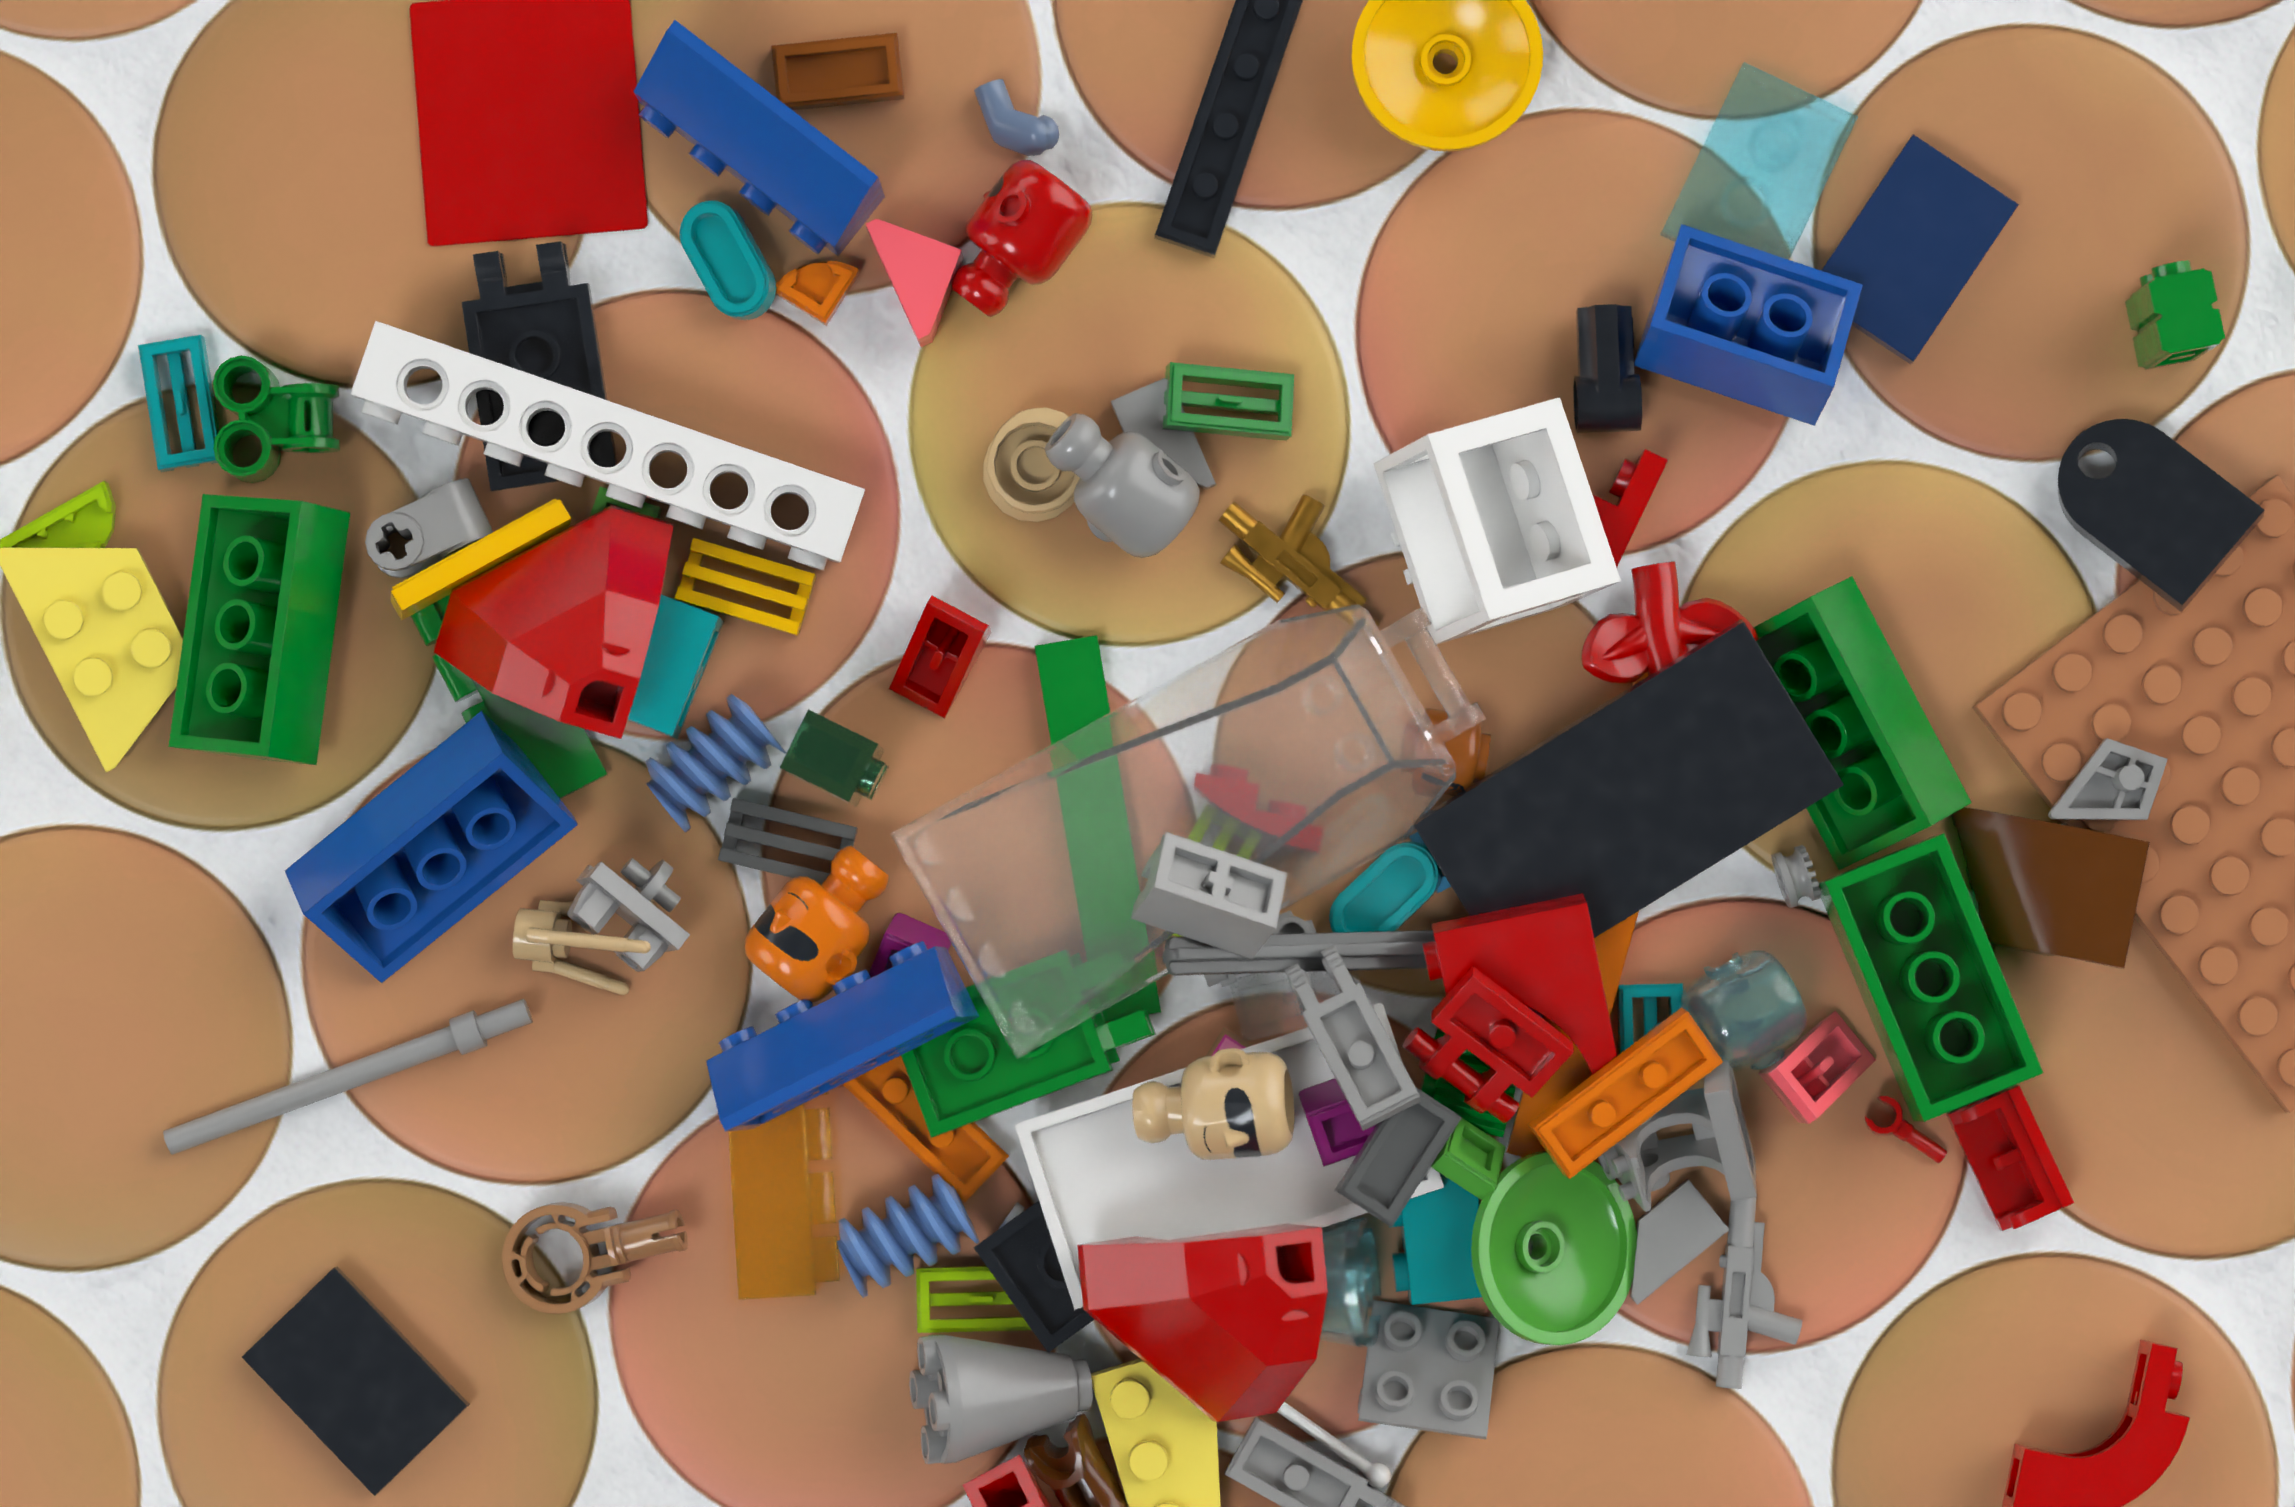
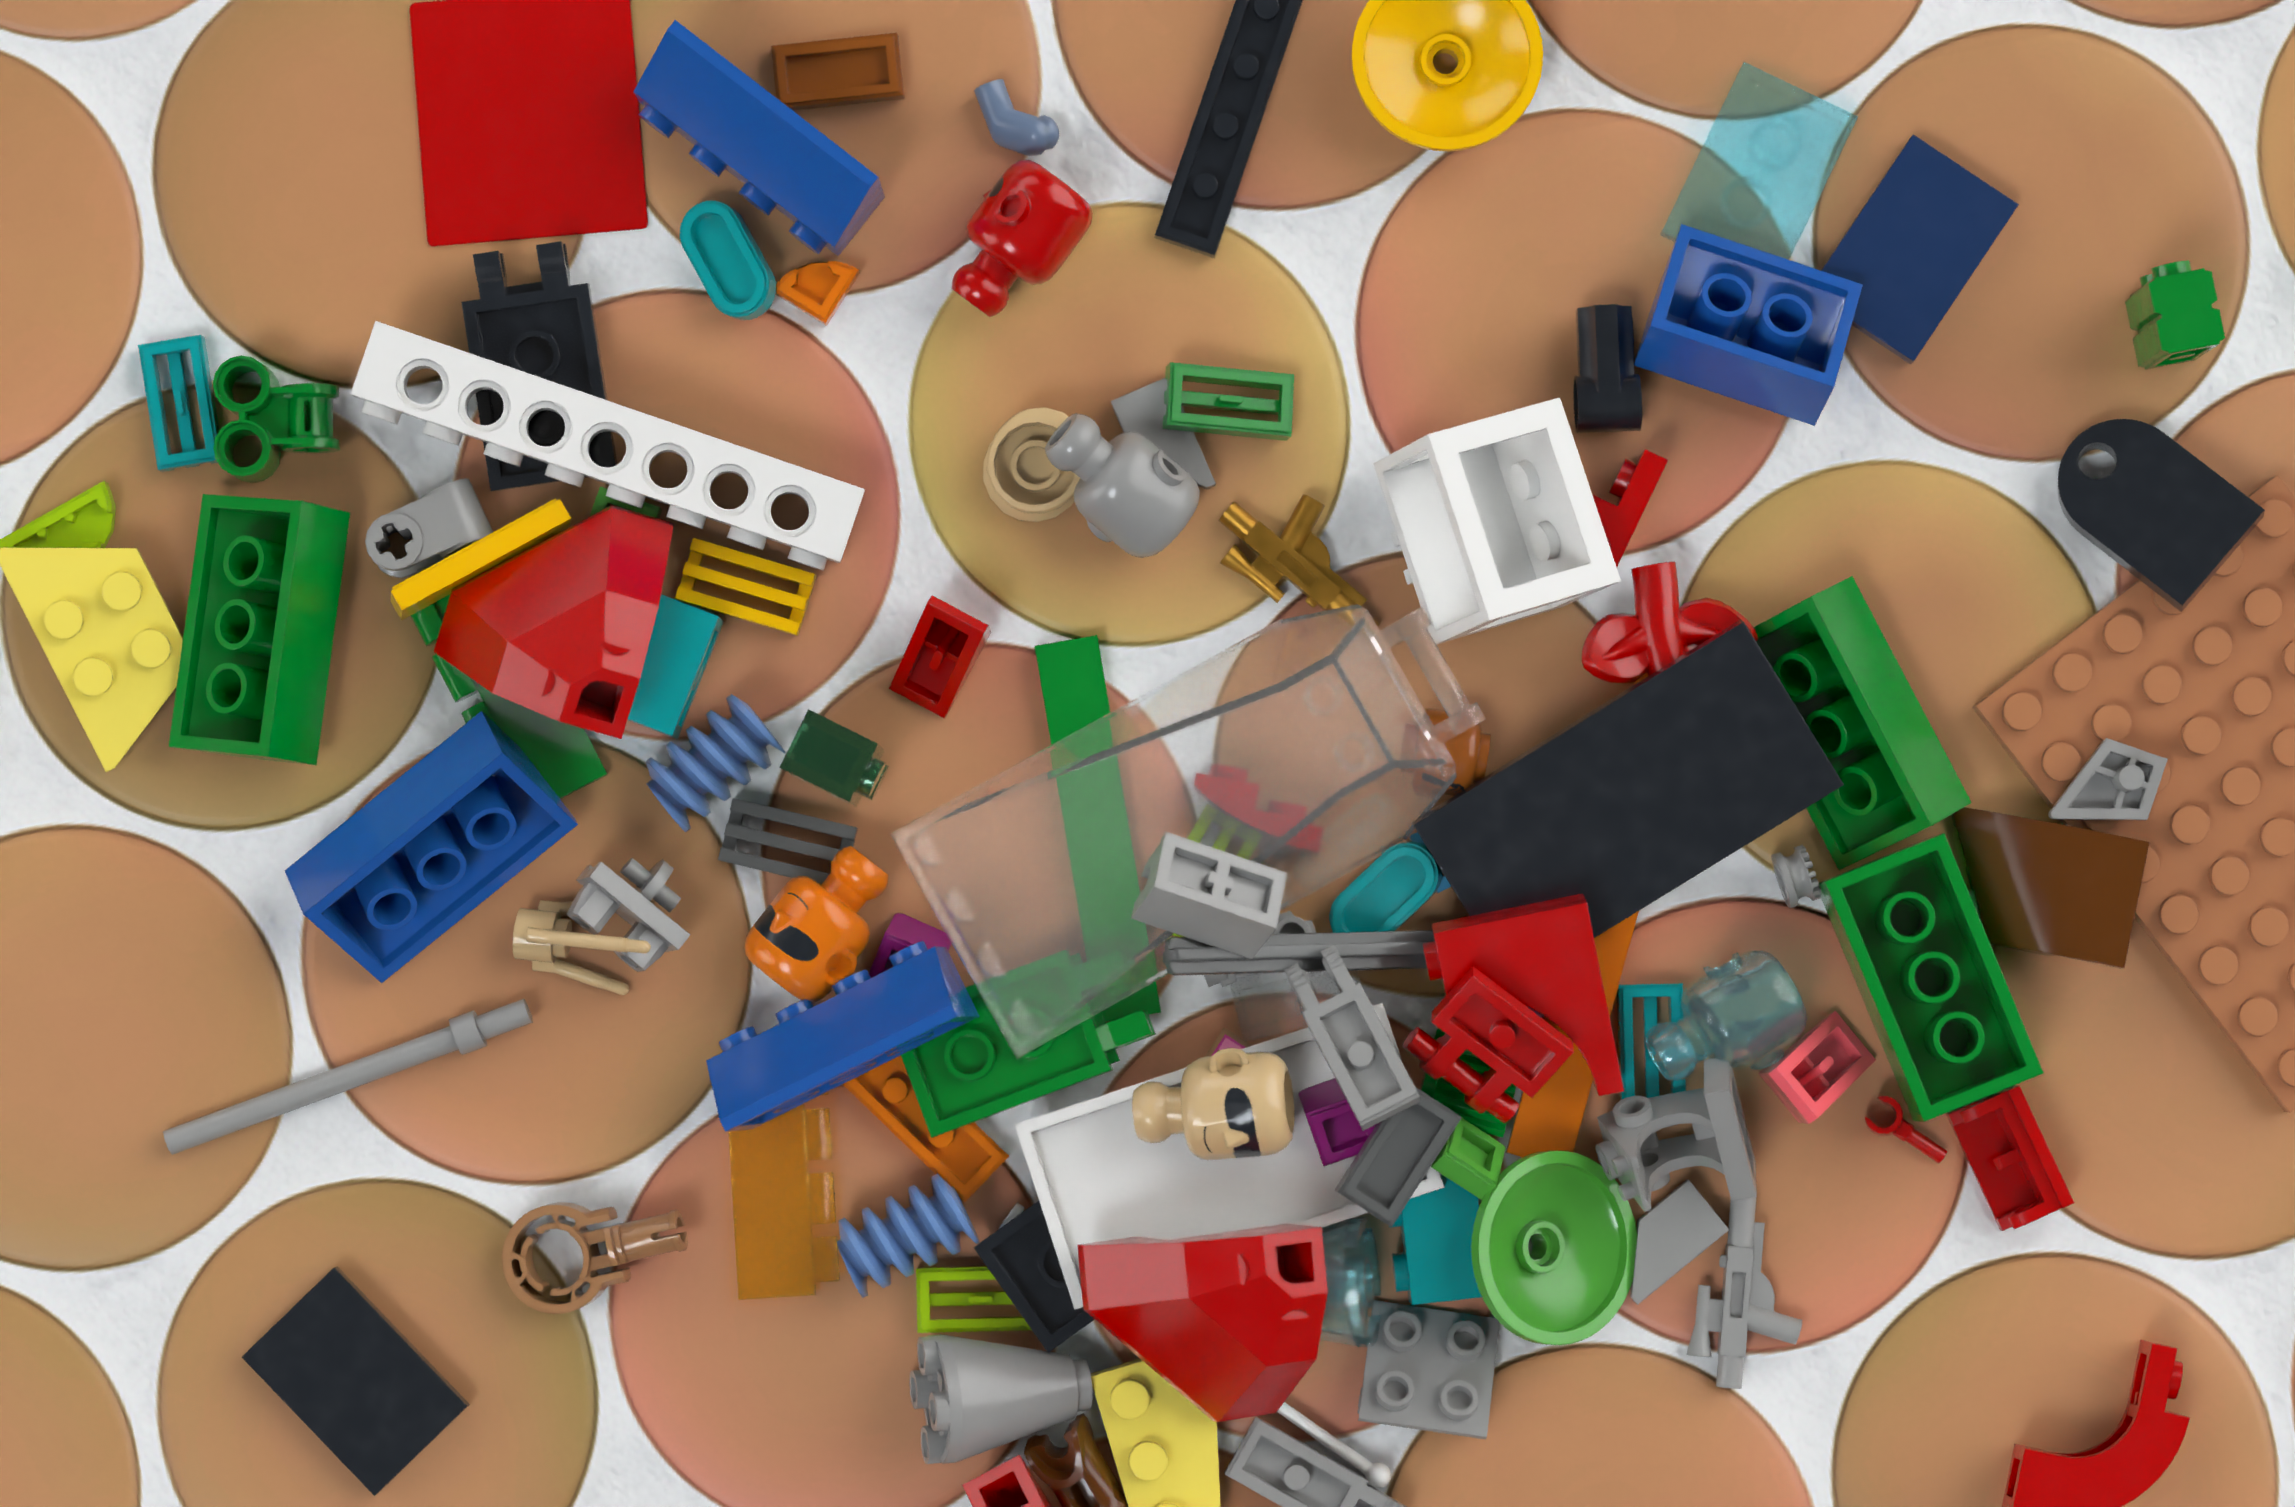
(919, 273): coral slope -> none
(1625, 1093): orange tile -> none

